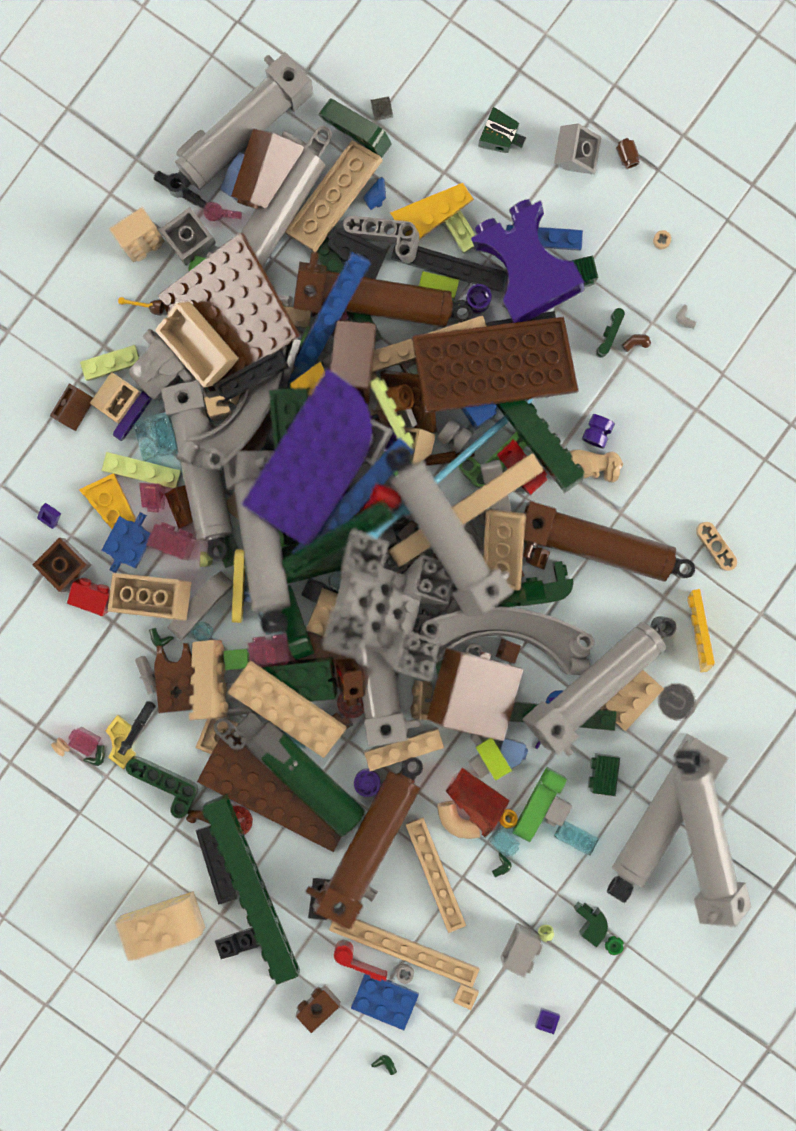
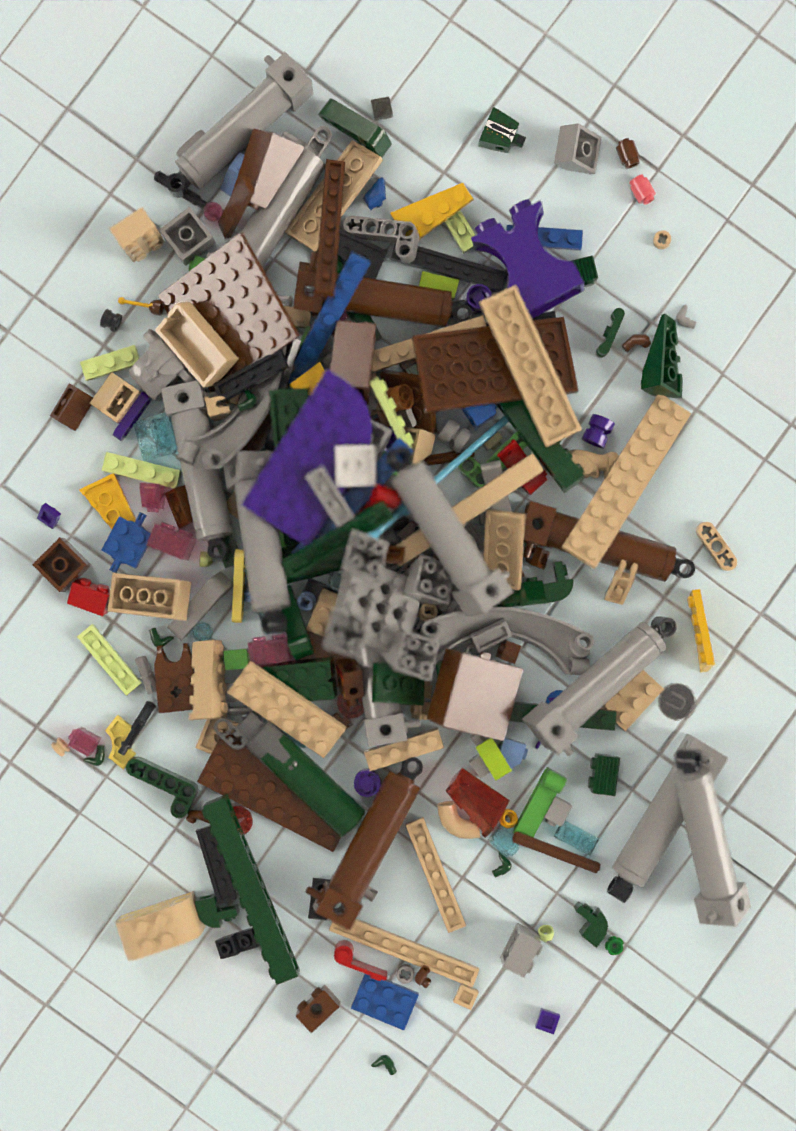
(109, 659): none -> yellowish green plate
(111, 320): none -> black wheel
(211, 914): none -> dark green brick
(236, 206): none -> reddish brown tile
(248, 404): none -> dark green animal
(304, 606): none -> medium blue bush
(329, 228): none -> reddish brown tile
(329, 496): none -> light grey plate
(355, 465): none -> white tile
(395, 554): none -> reddish brown slope
(395, 686): none -> dark green plate
(421, 976): none -> reddish brown arm
(427, 607): none -> tan bush
(491, 635): none -> light grey tile
(493, 442): none -> olive plate
(530, 366): none -> tan plate
(556, 852): none -> reddish brown axle
(621, 583): none -> tan hinge
(626, 481): none -> tan plate
(642, 189): none -> coral brick
(660, 370): none -> dark green wedge

